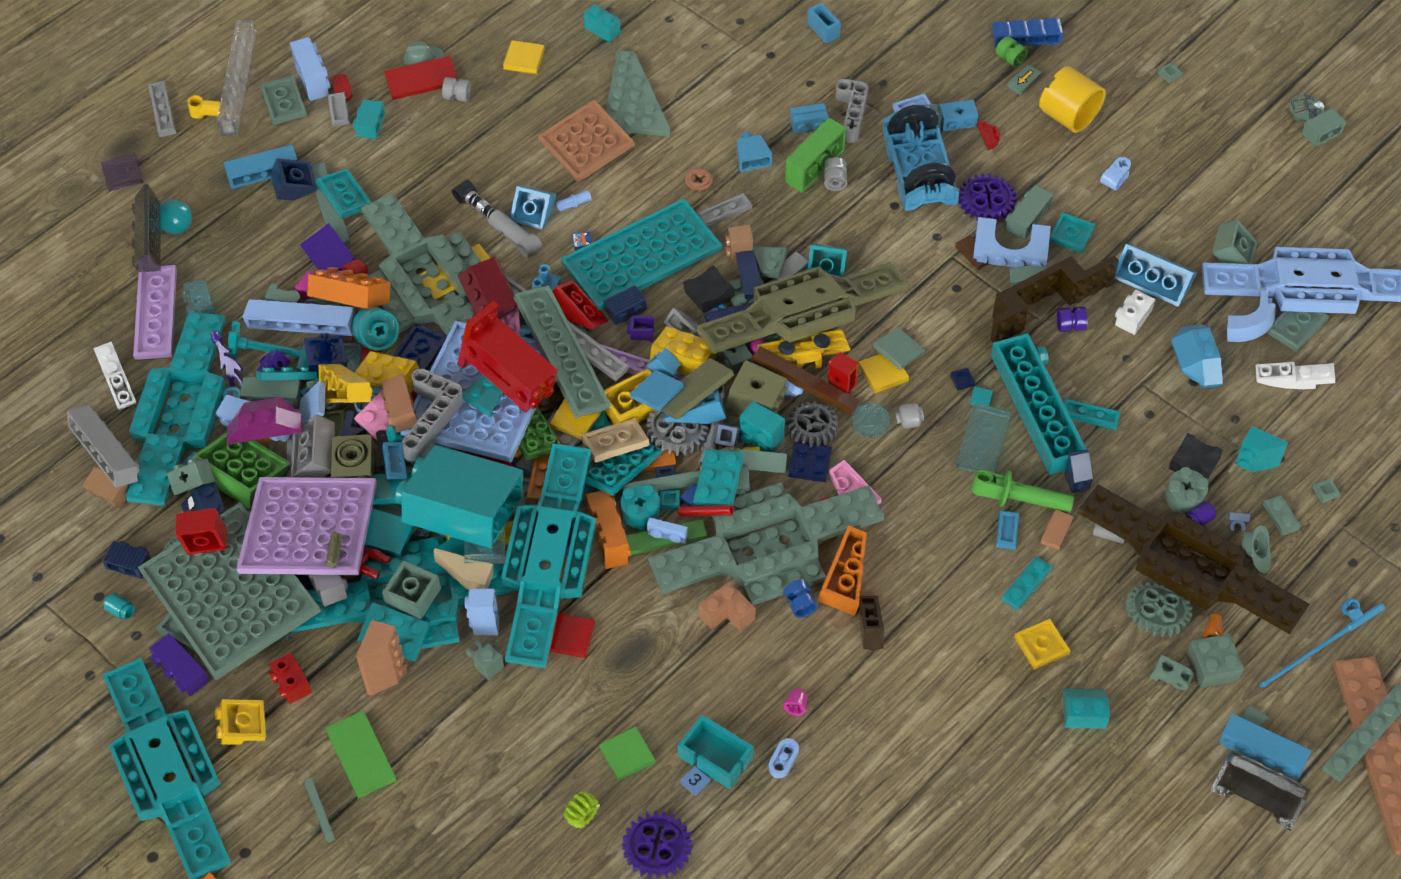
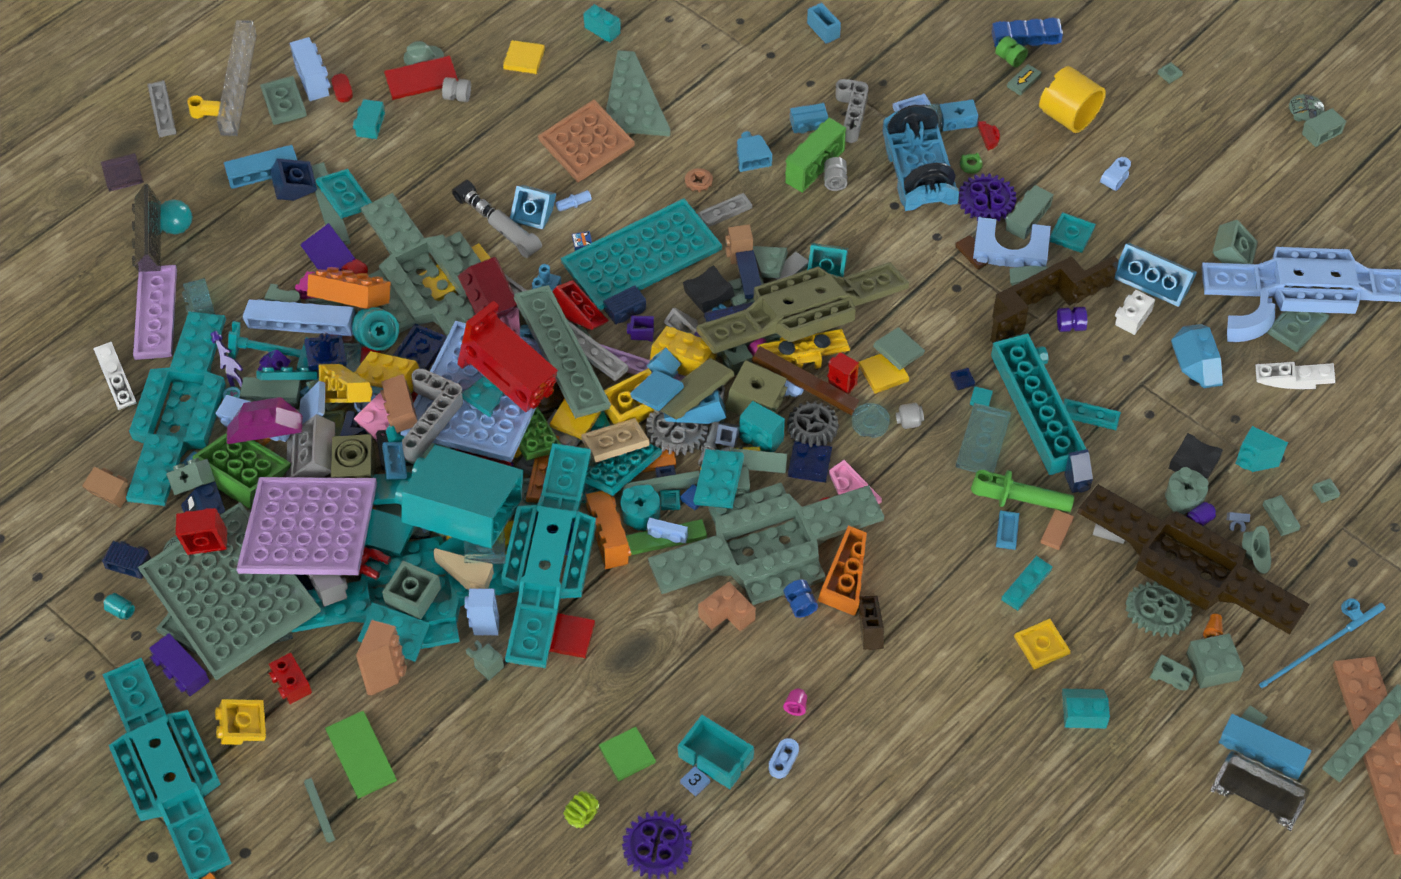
(102, 446): light grey brick -> none
(334, 550): olive axle -> none
(338, 109): light grey tile -> none
(705, 510): red piece -> none
(971, 169): none -> bright green piece

